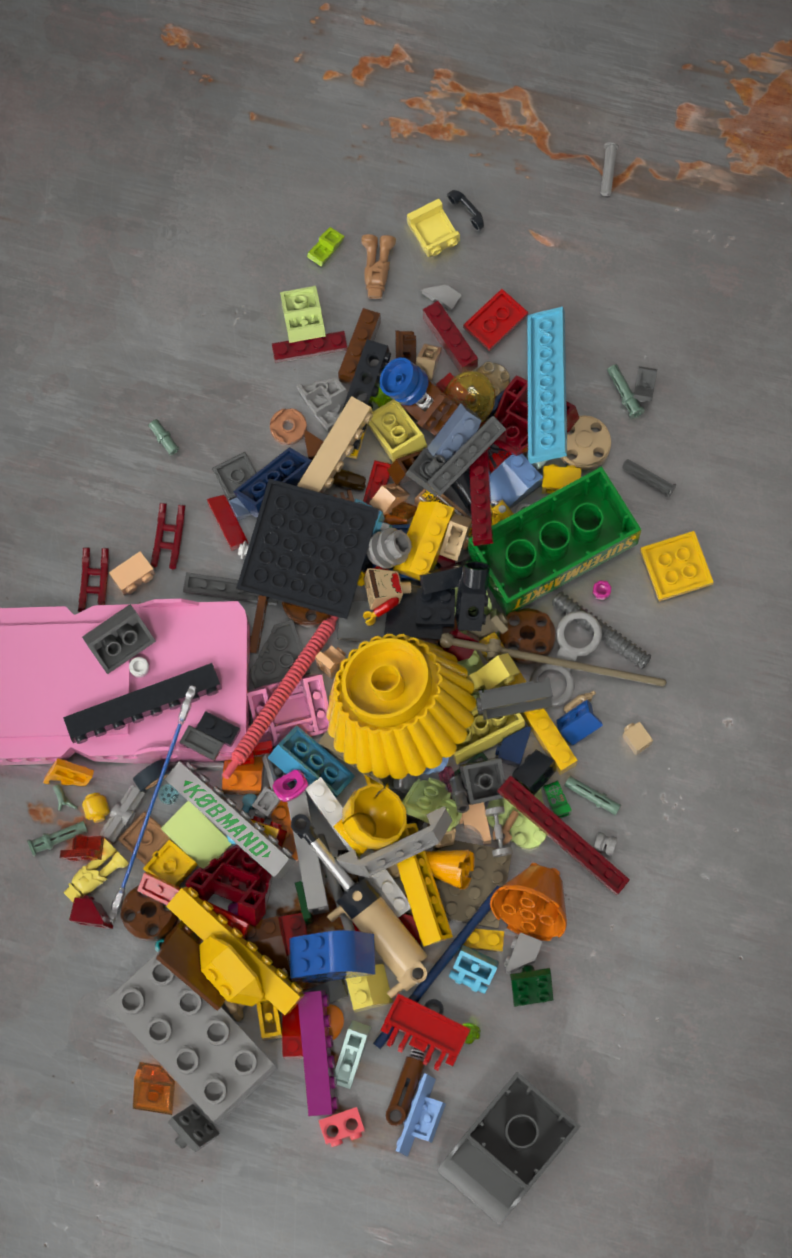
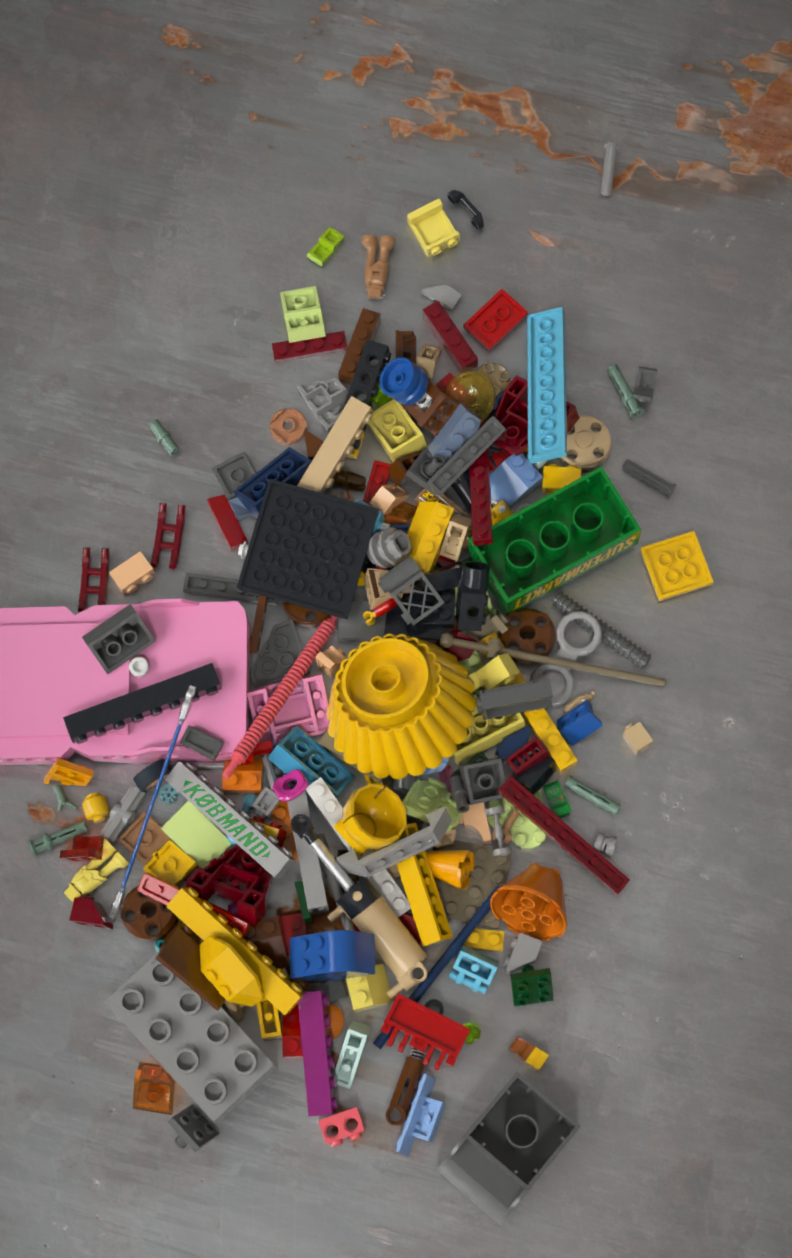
(218, 729): black plate -> none
(399, 579): none -> dark grey piece
(528, 1053): none -> leg
(531, 761): none -> dark red slope
(602, 590): dark pink tile -> none

